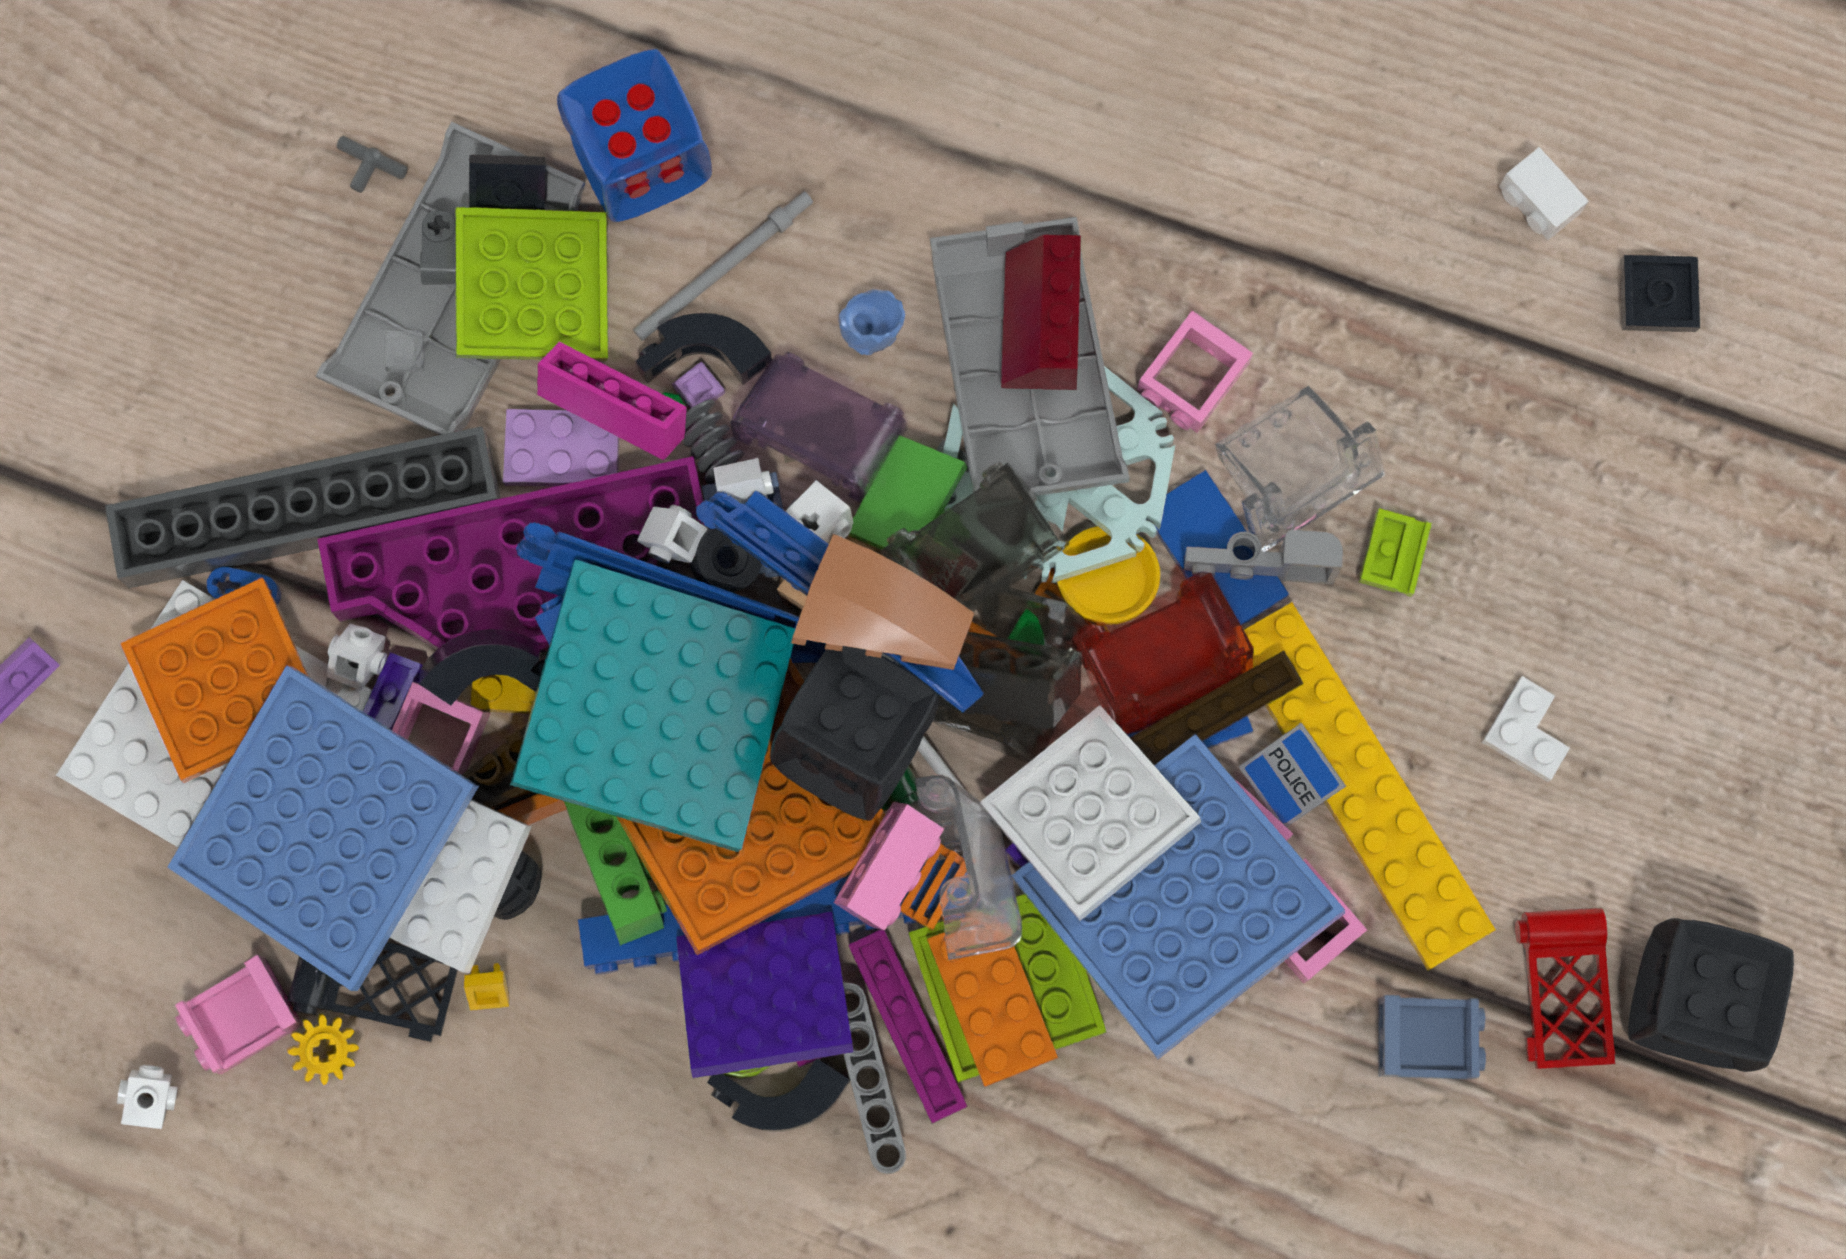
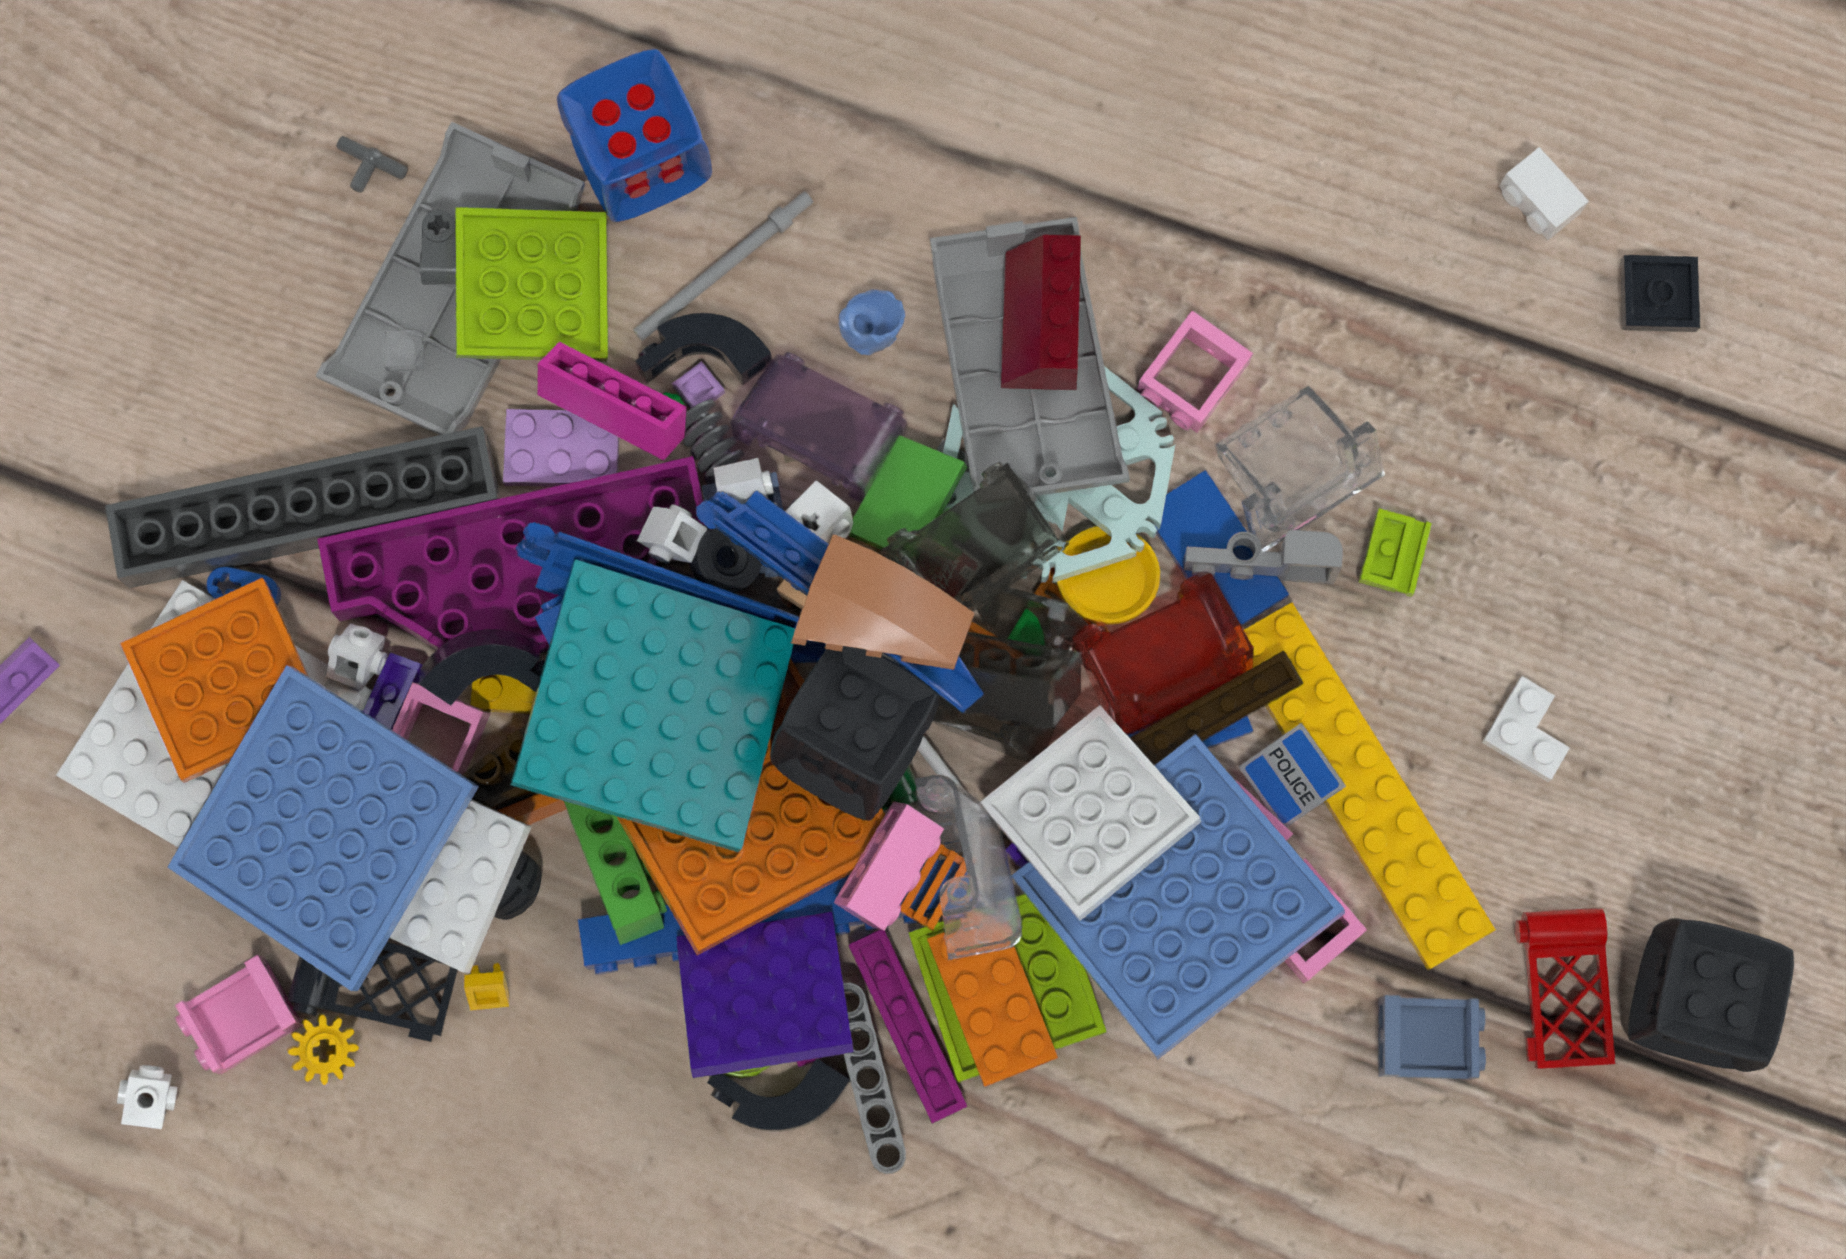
(507, 182): black plate -> none

